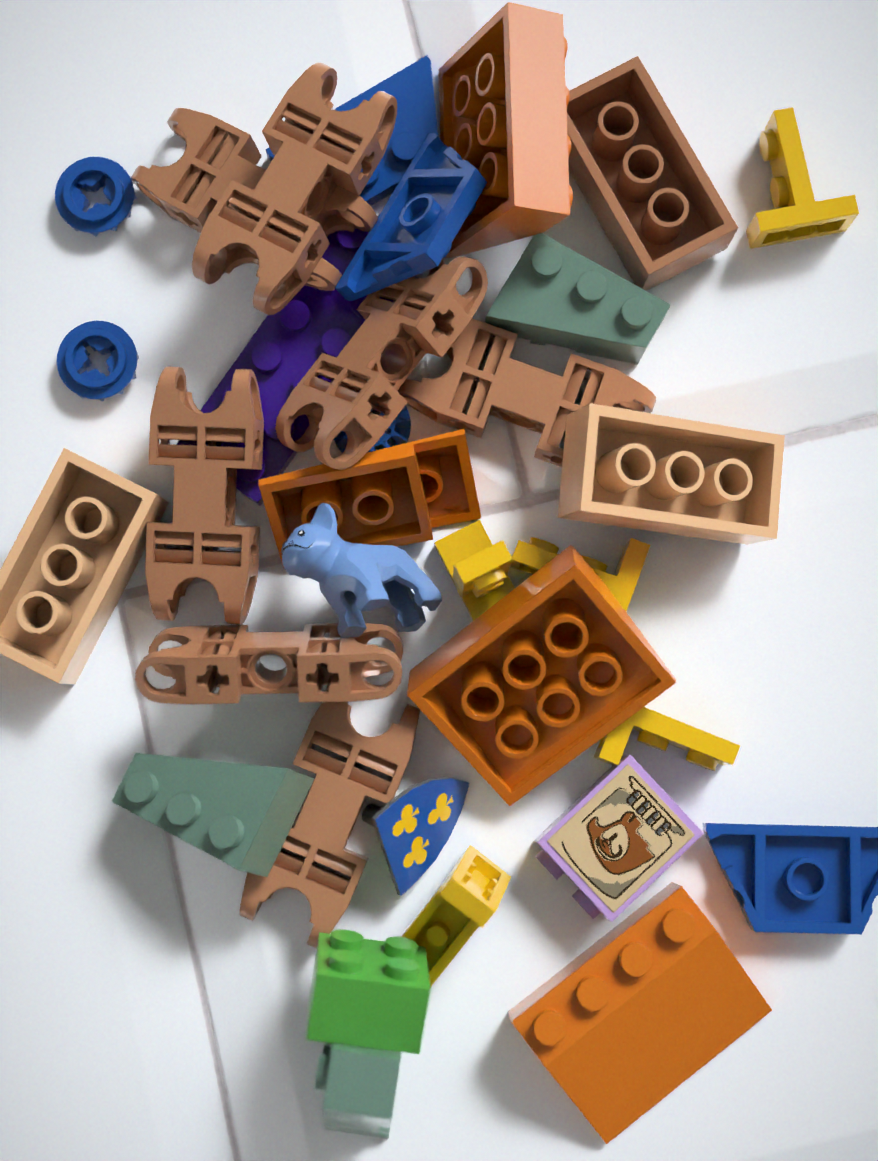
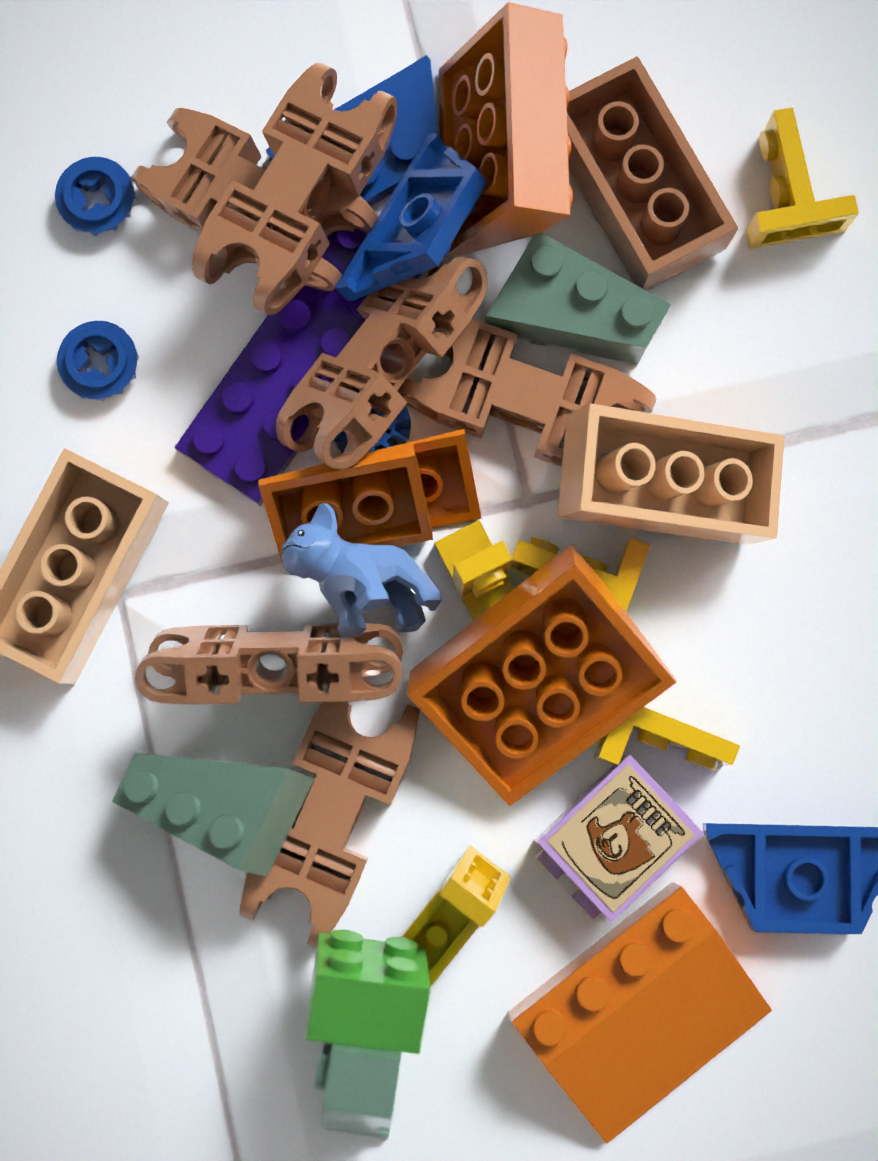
(204, 495): nougat piece -> none
(416, 826): blue shield -> none

